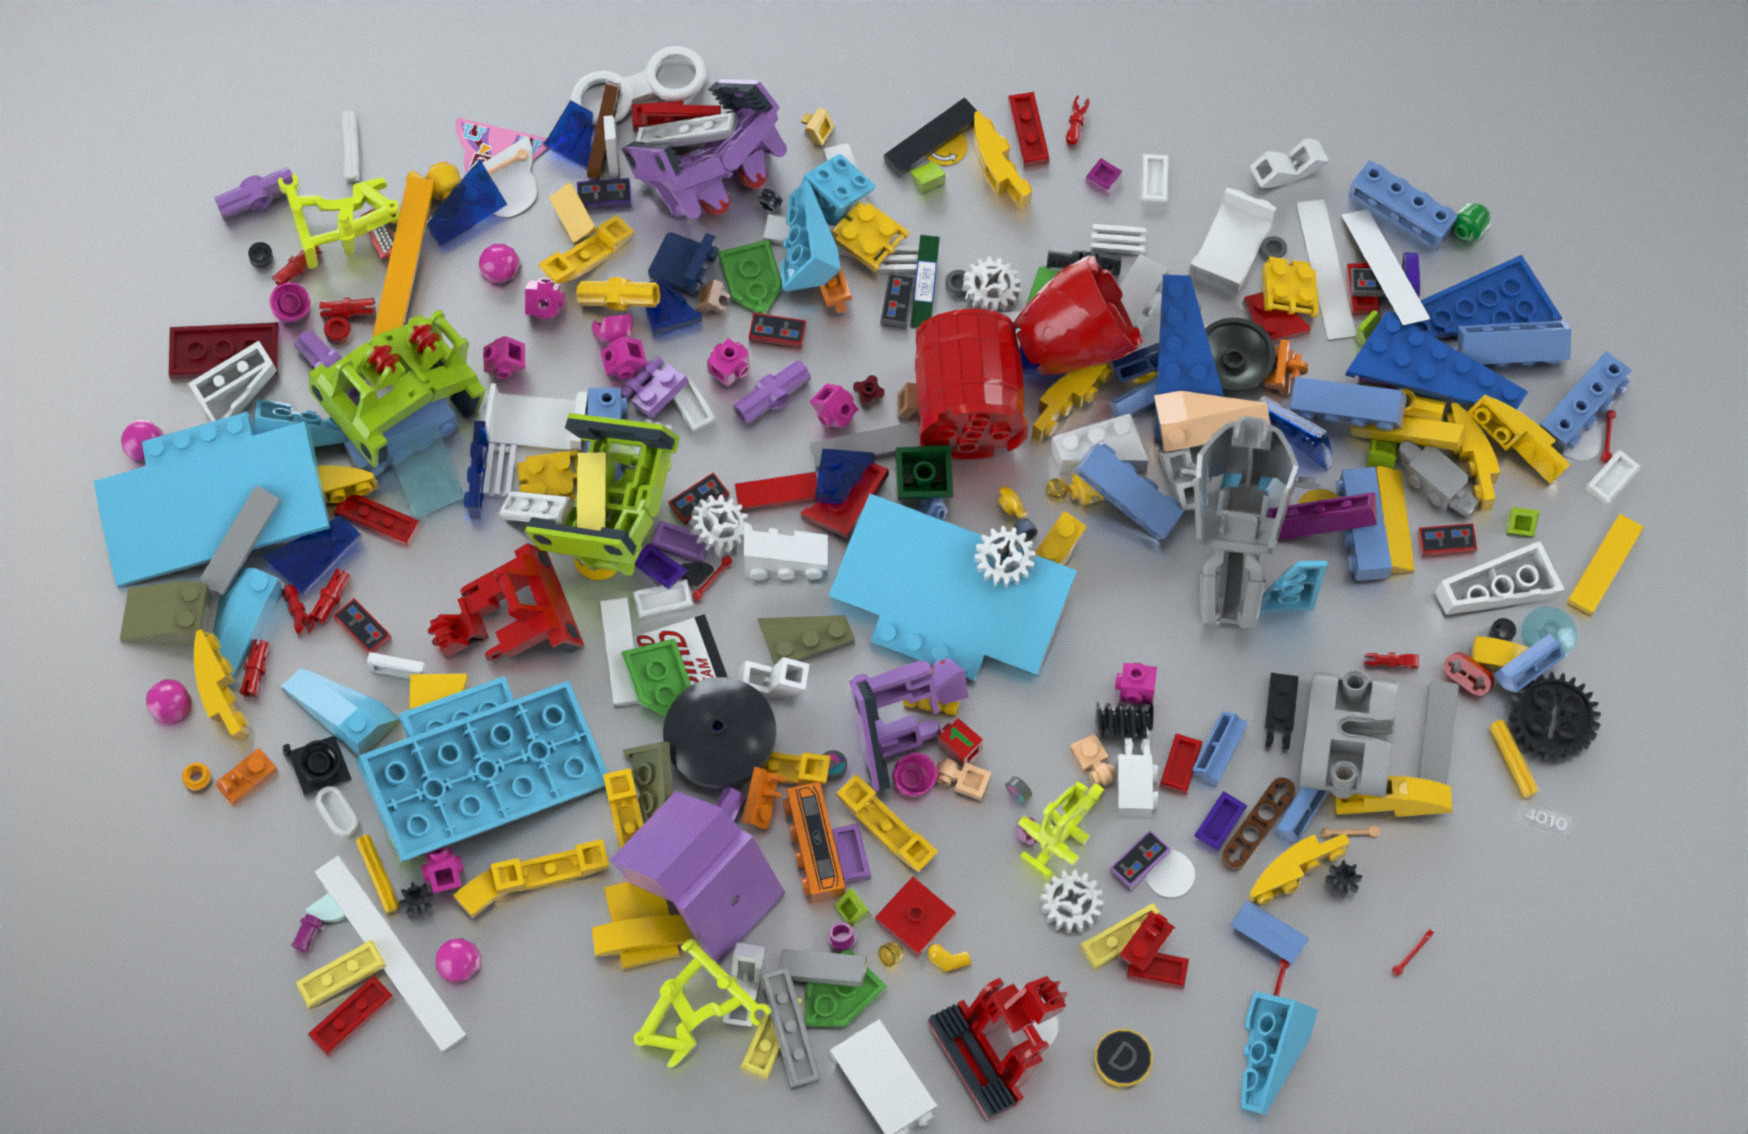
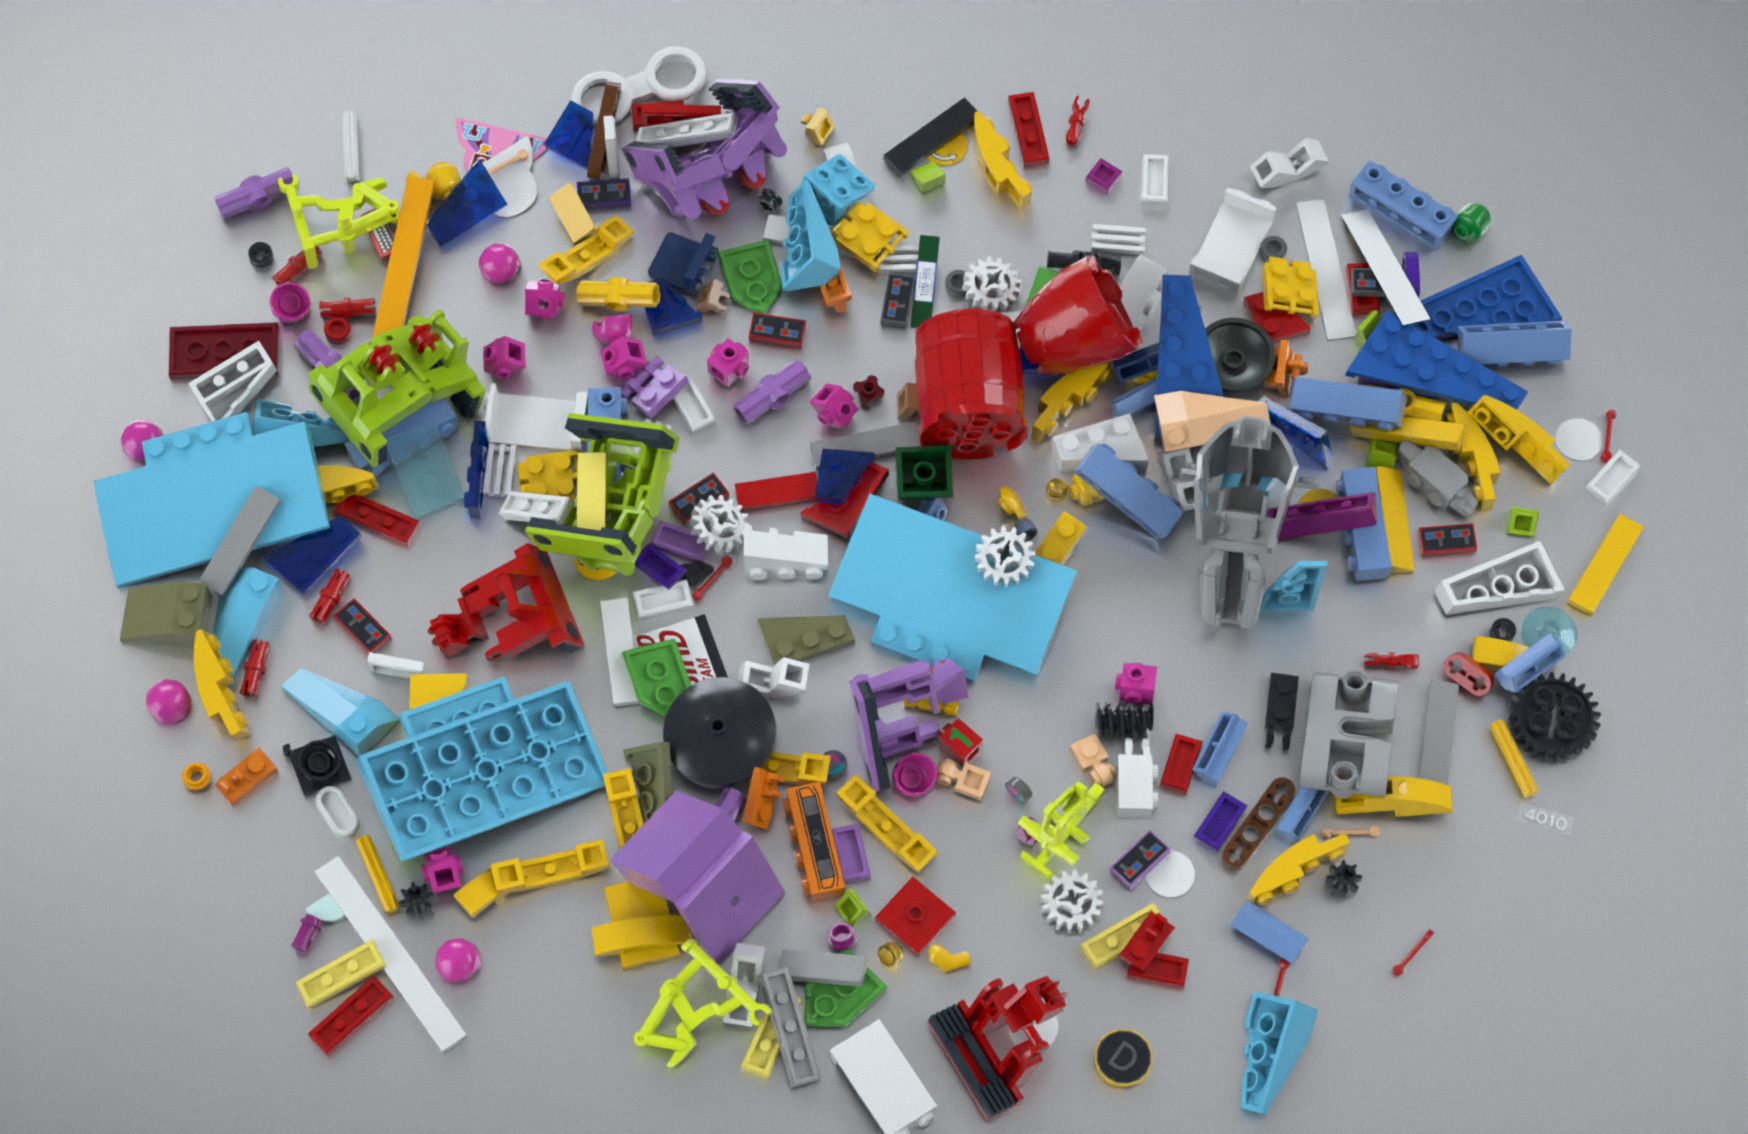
(297, 609): red piece -> none
(1586, 401): medium blue brick -> none

